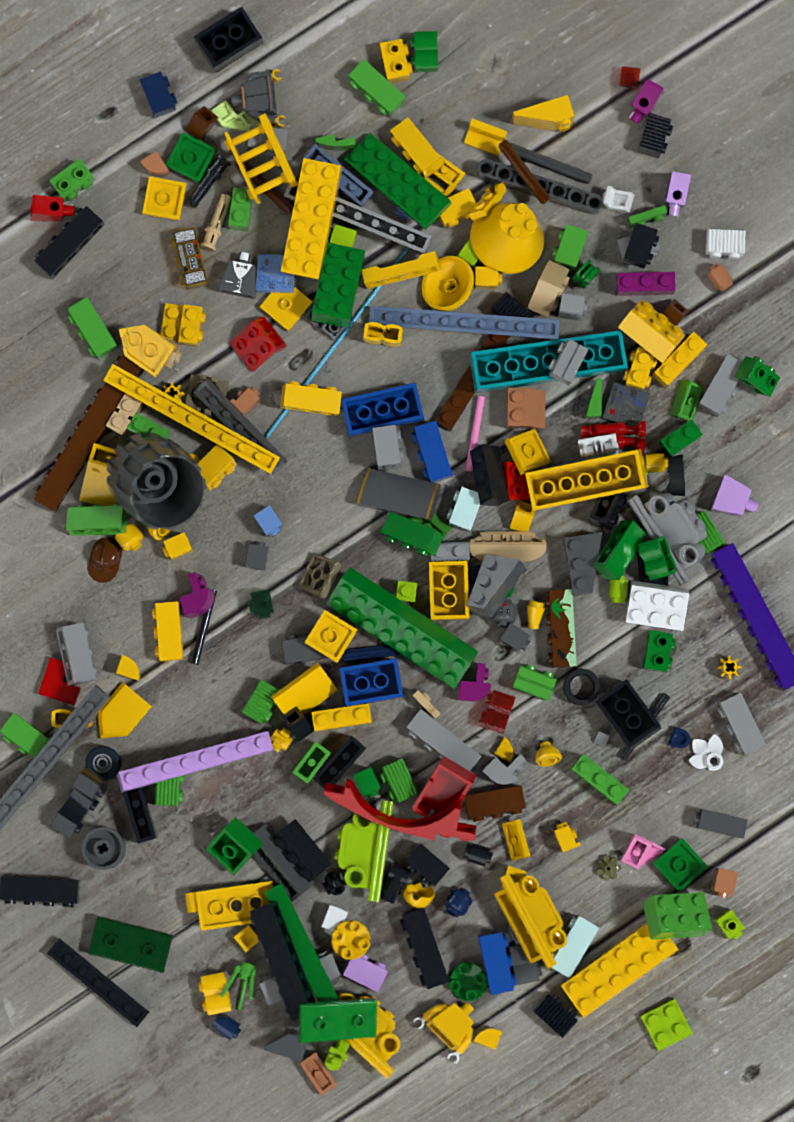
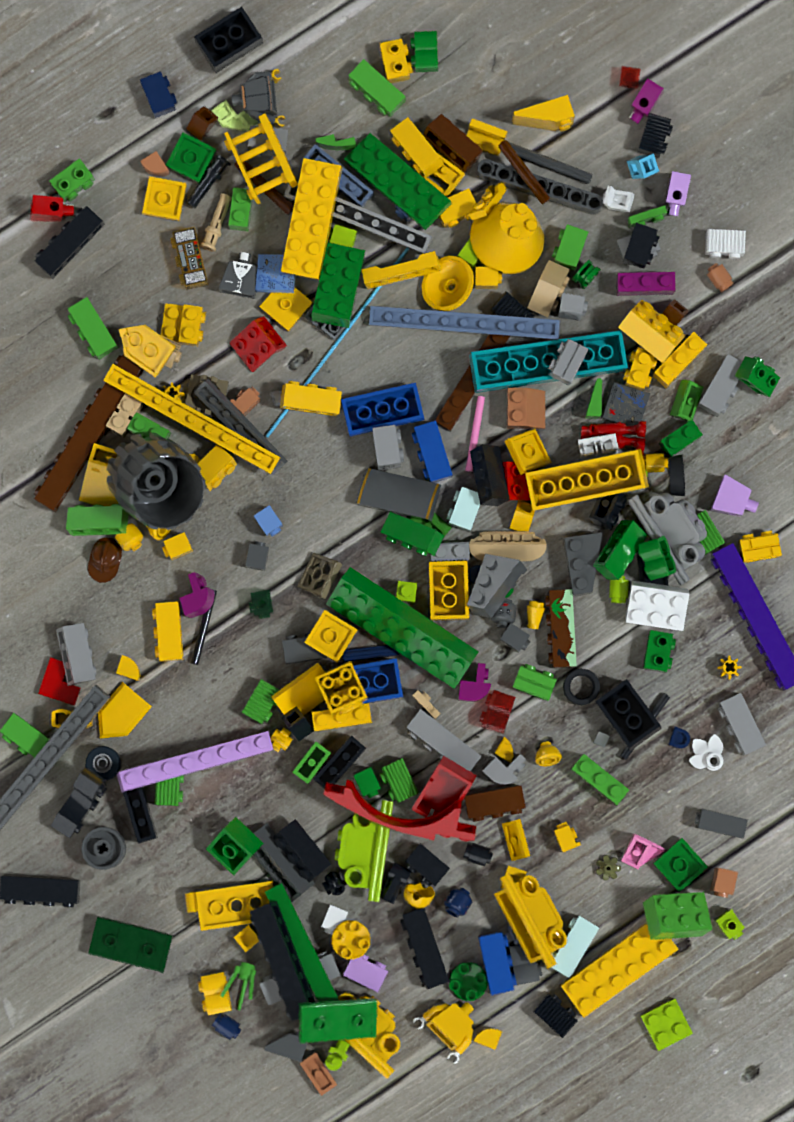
(98, 982): black plate -> none
(342, 689): none -> yellow brick
(389, 334): yellow brick -> none
(452, 143): none -> reddish brown brick
(642, 166): none -> medium azure brick
(759, 548): none -> yellow brick

